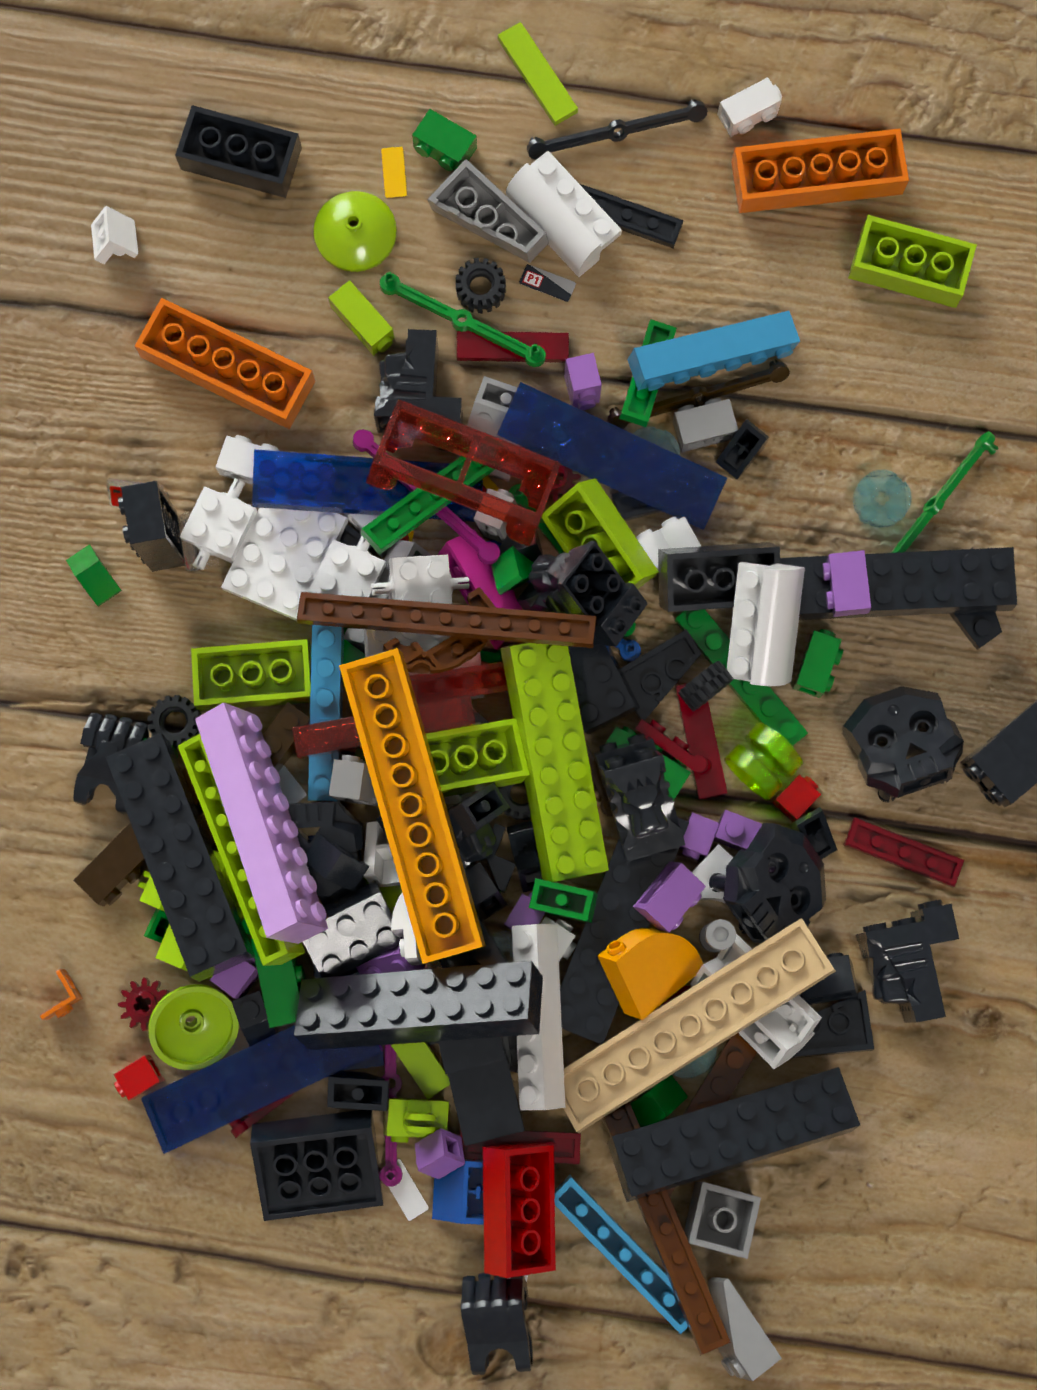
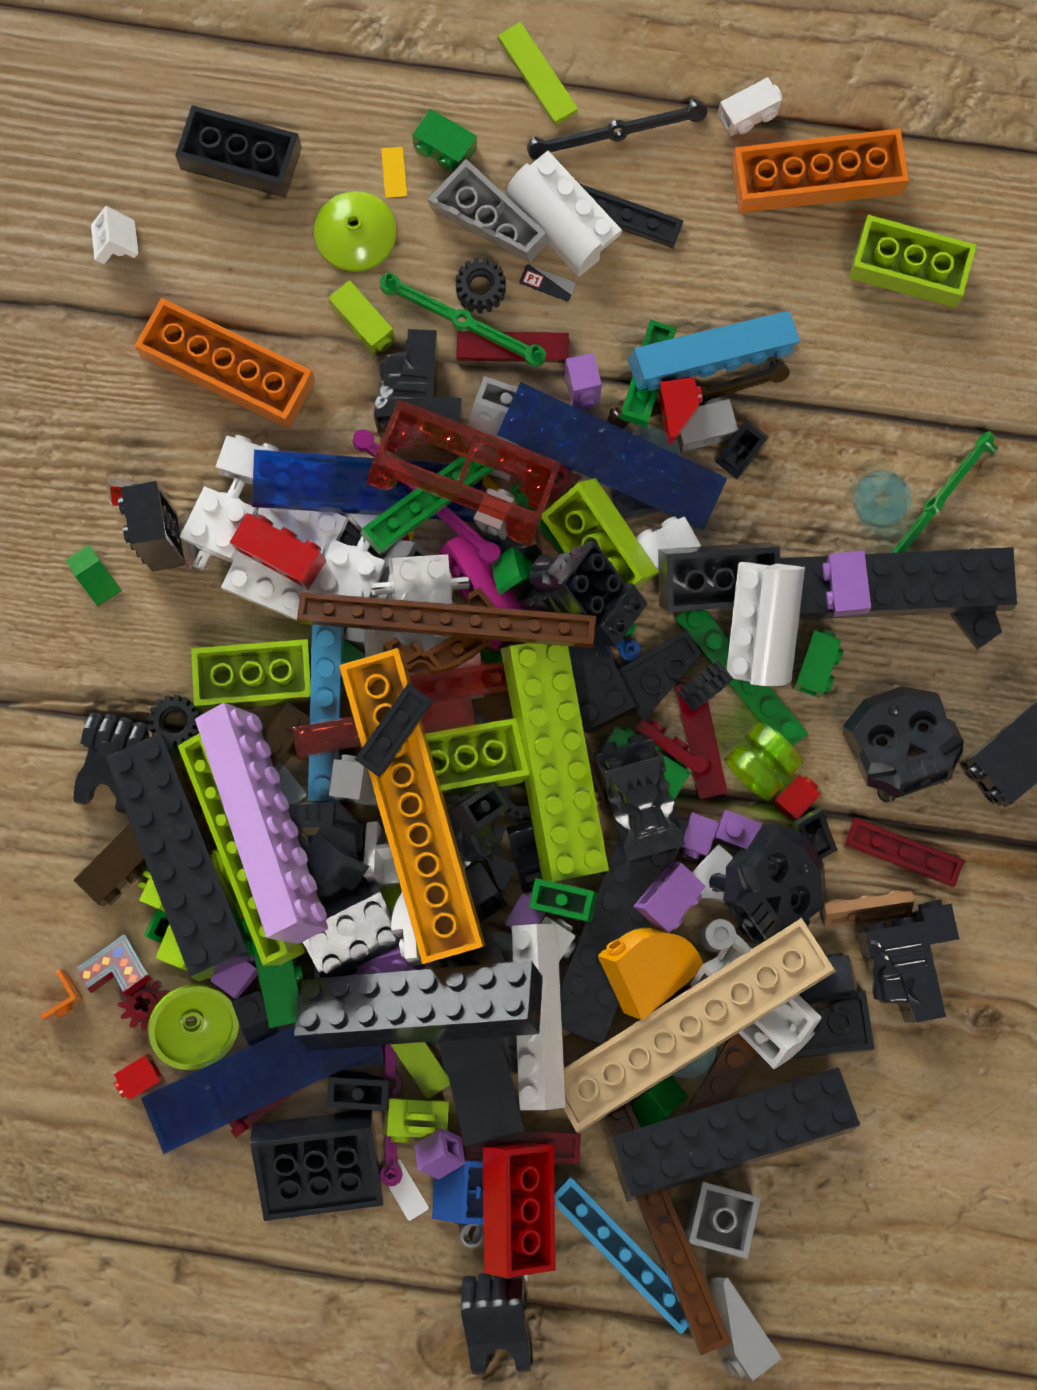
(116, 961): none -> tile
(278, 550): none -> red brick
(394, 730): none -> black tile
(476, 1238): none -> light grey hinge
(678, 405): none -> red slope
(867, 908): none -> medium nougat plate

